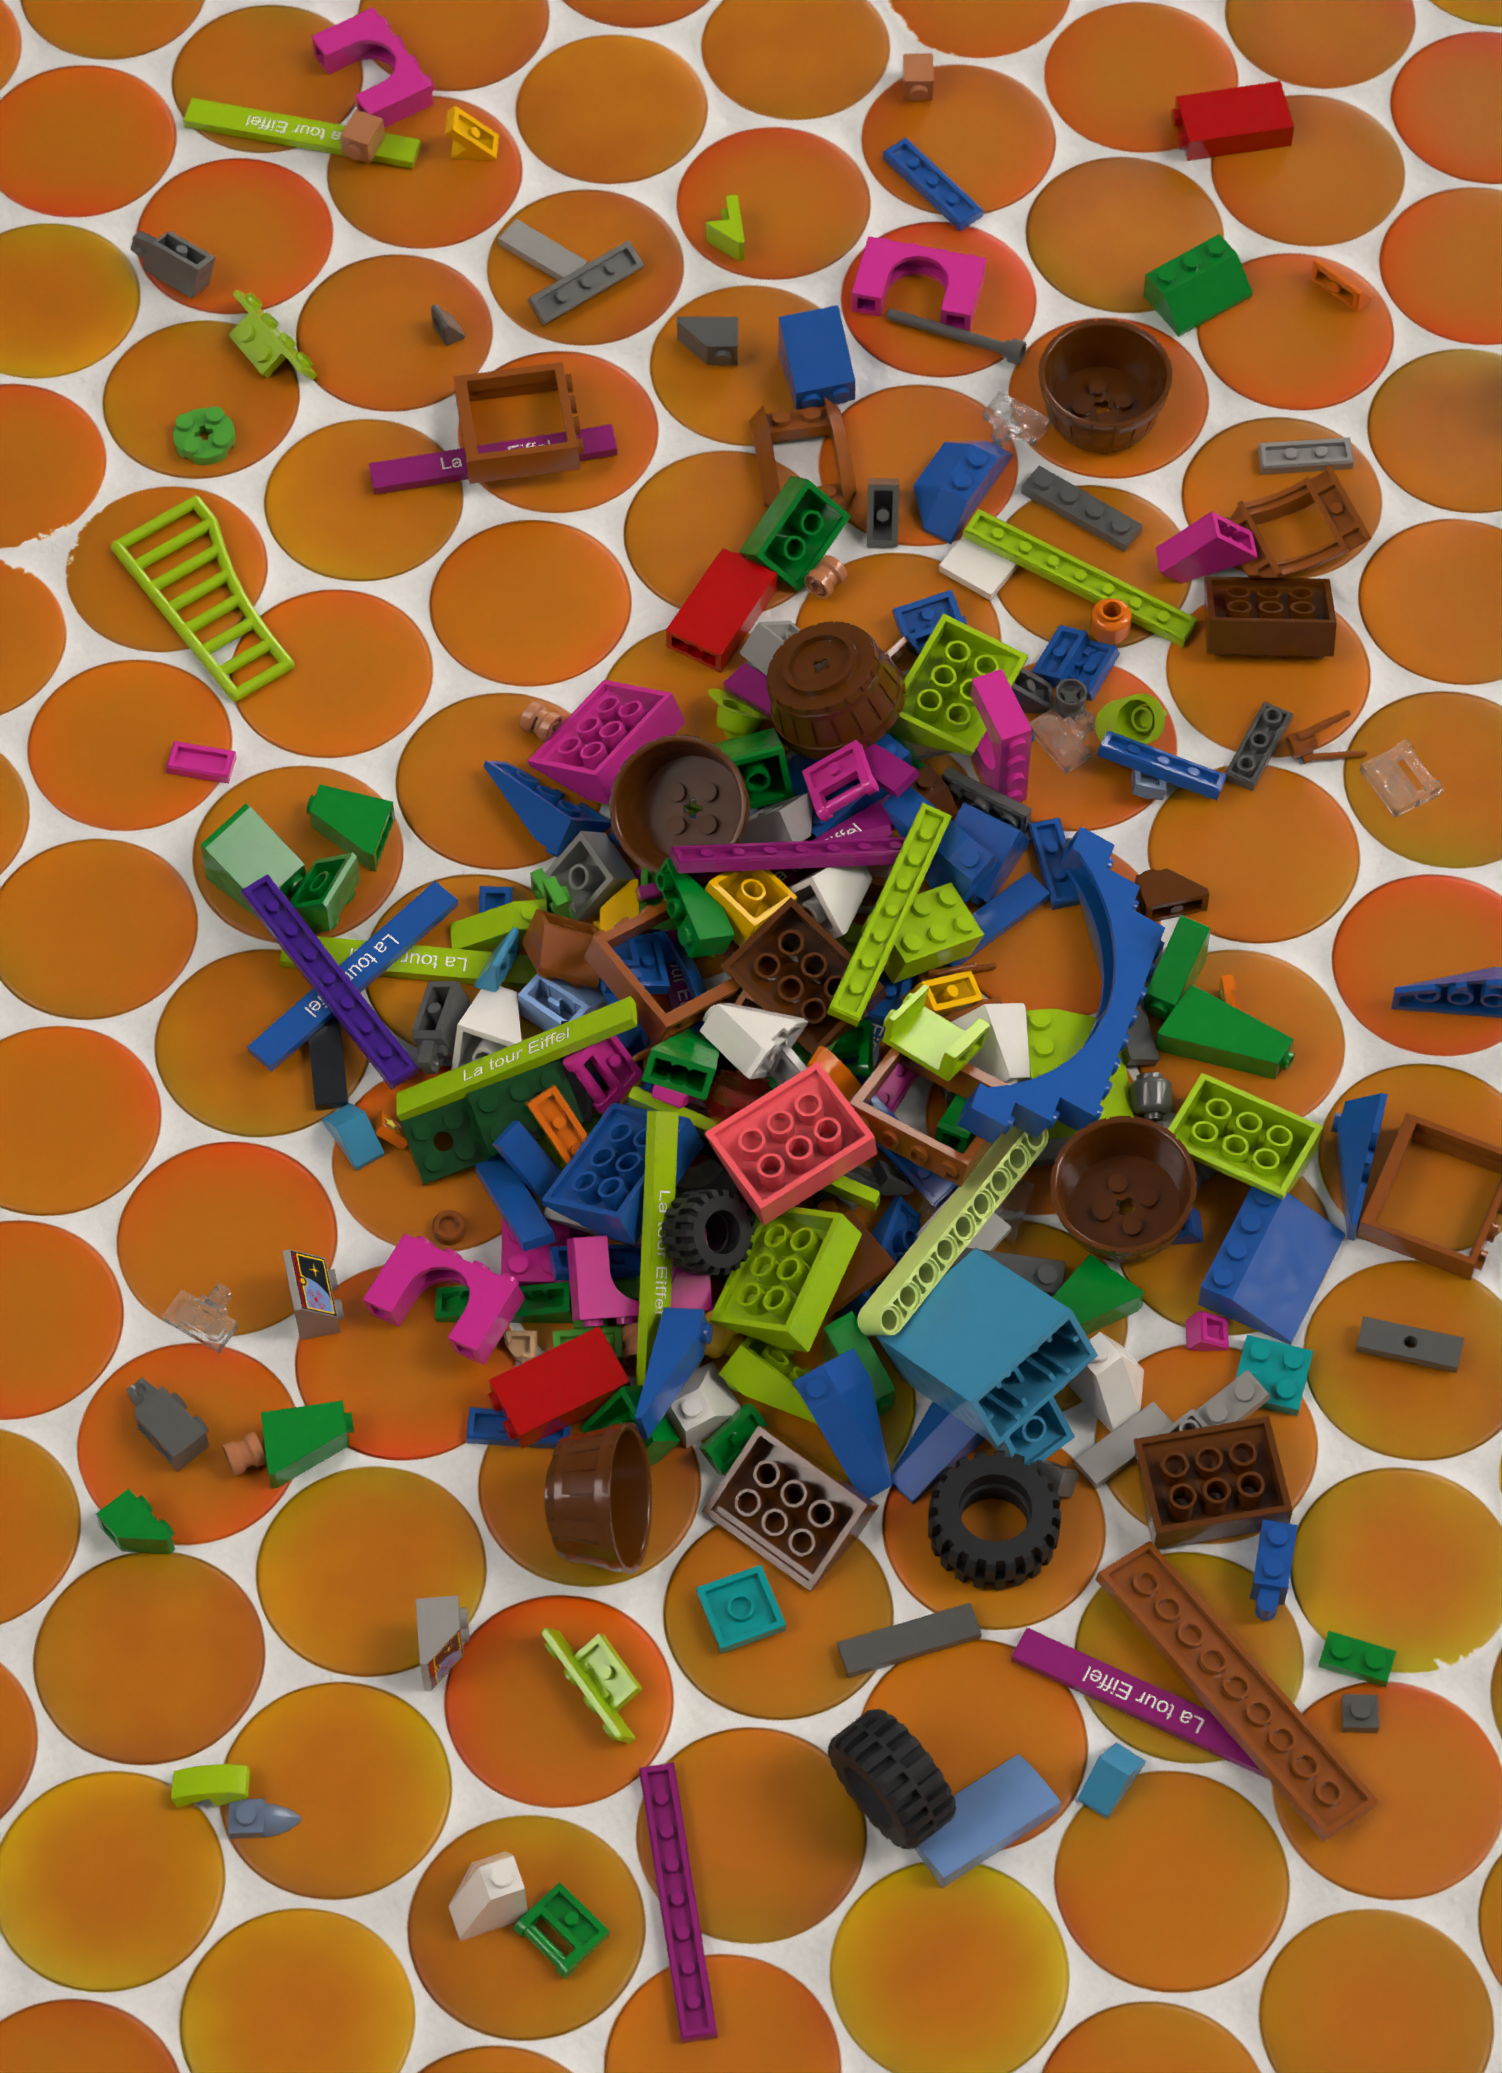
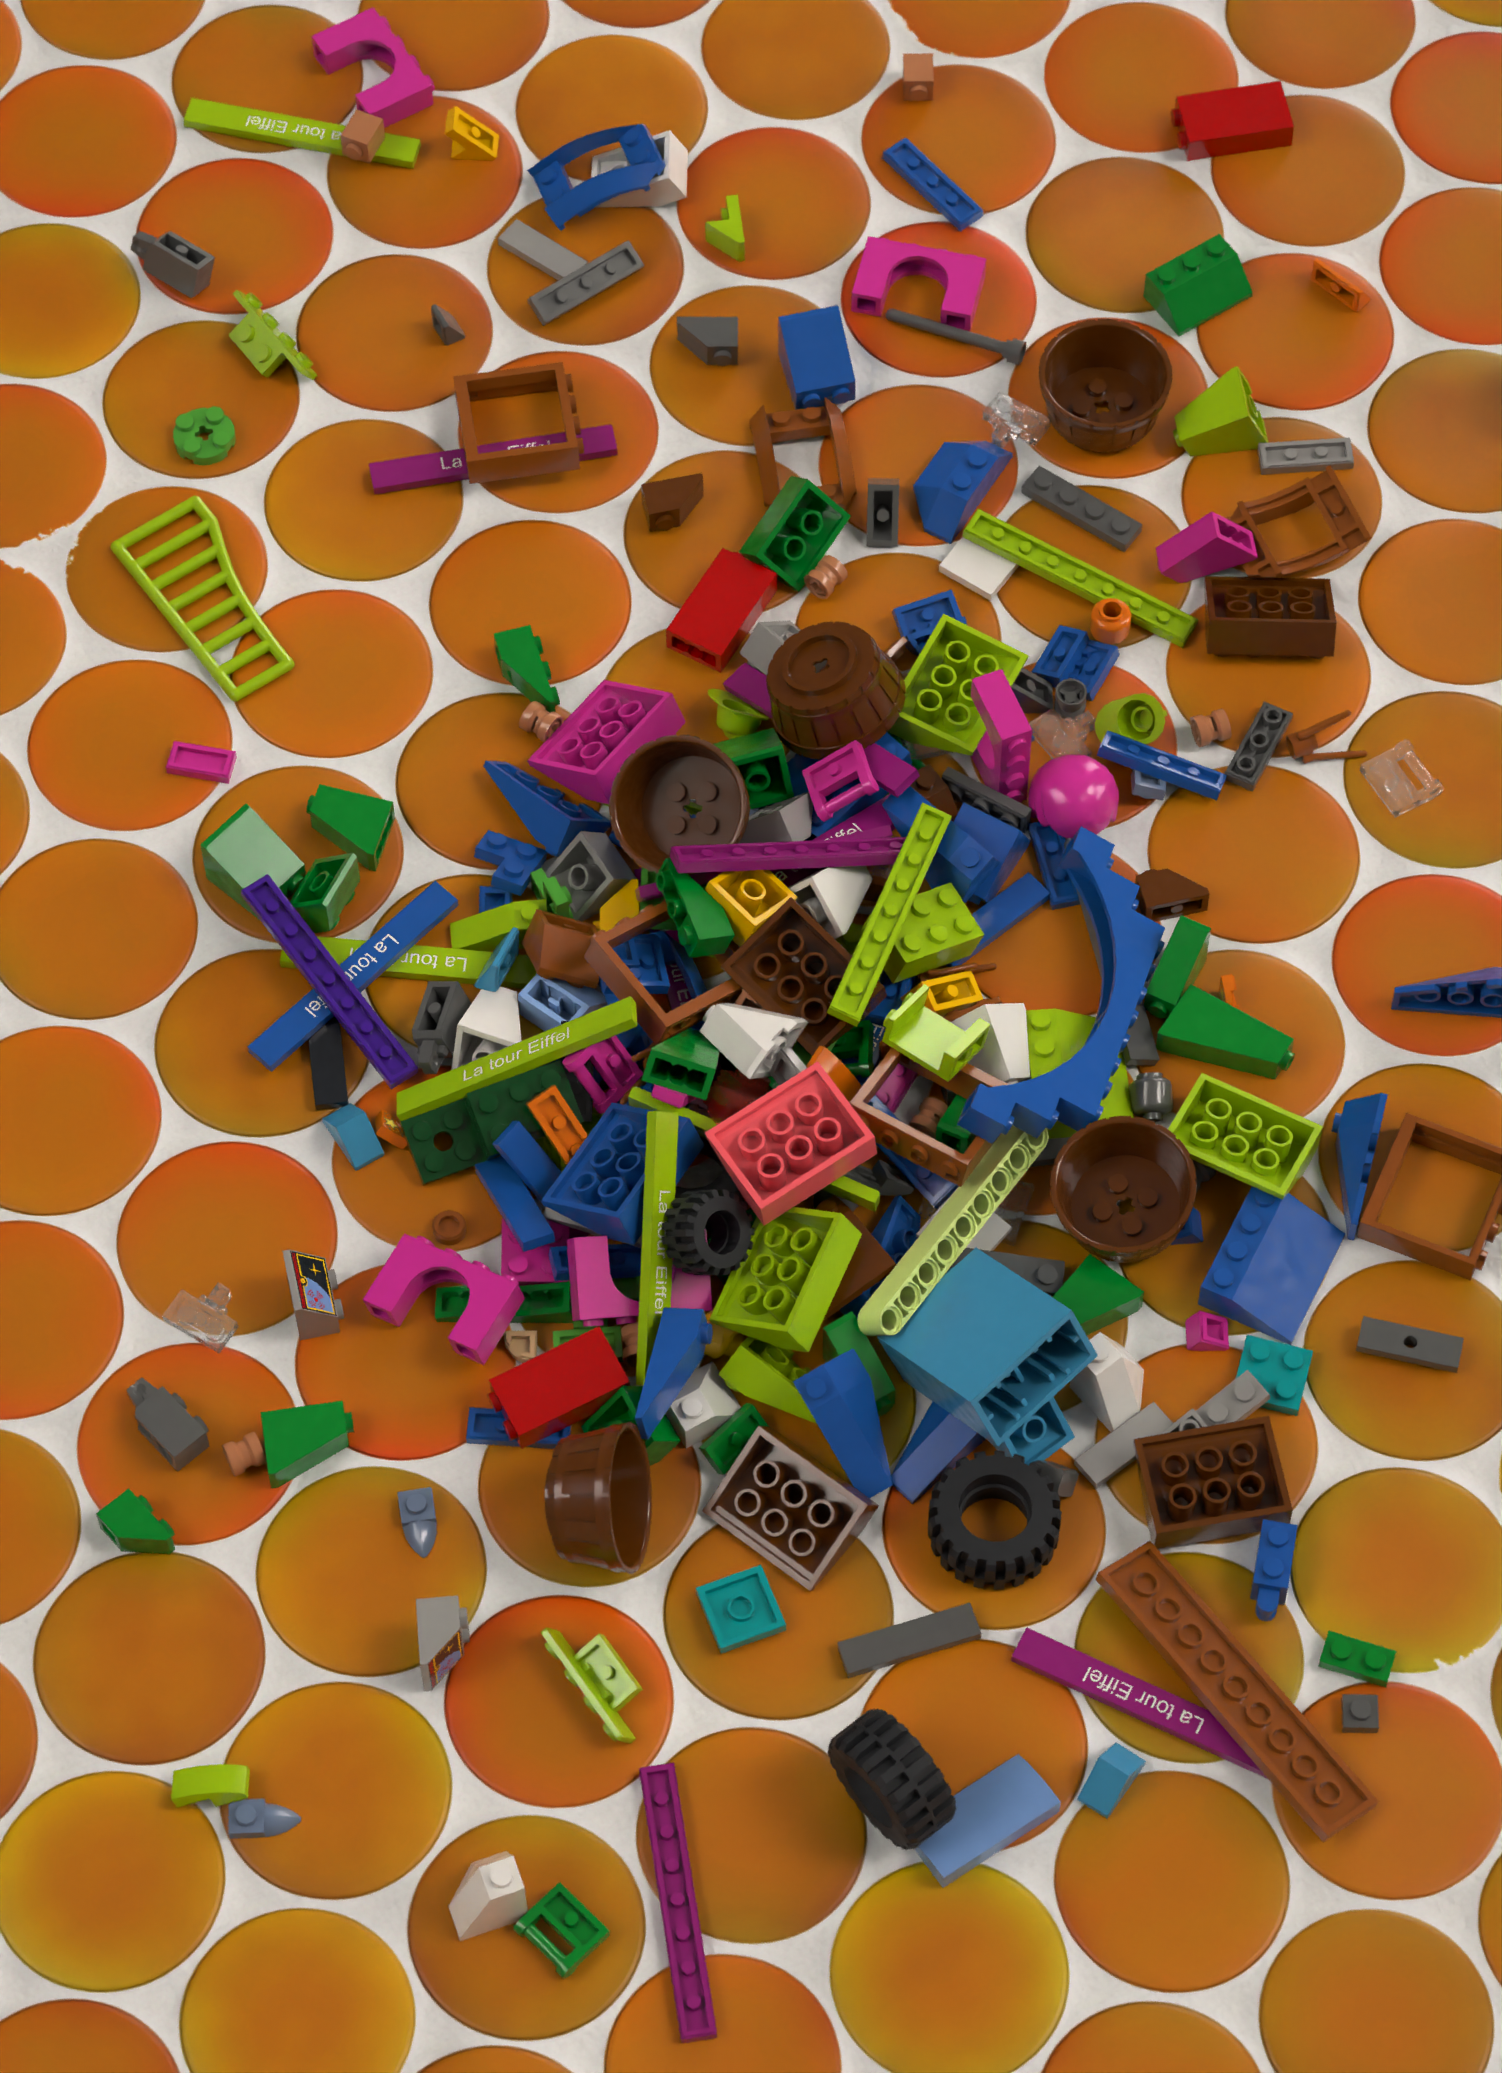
(418, 1519): none -> sand blue plate
(513, 858): none -> blue plate
(522, 666): none -> green slope
(565, 201): none -> blue wedge
(665, 188): none -> white slope
(671, 500): none -> reddish brown slope
(929, 1116): none -> nougat wheel
(1073, 794): none -> dark pink piece
(1210, 727): none -> nougat wheel
(1221, 419): none -> lime slope

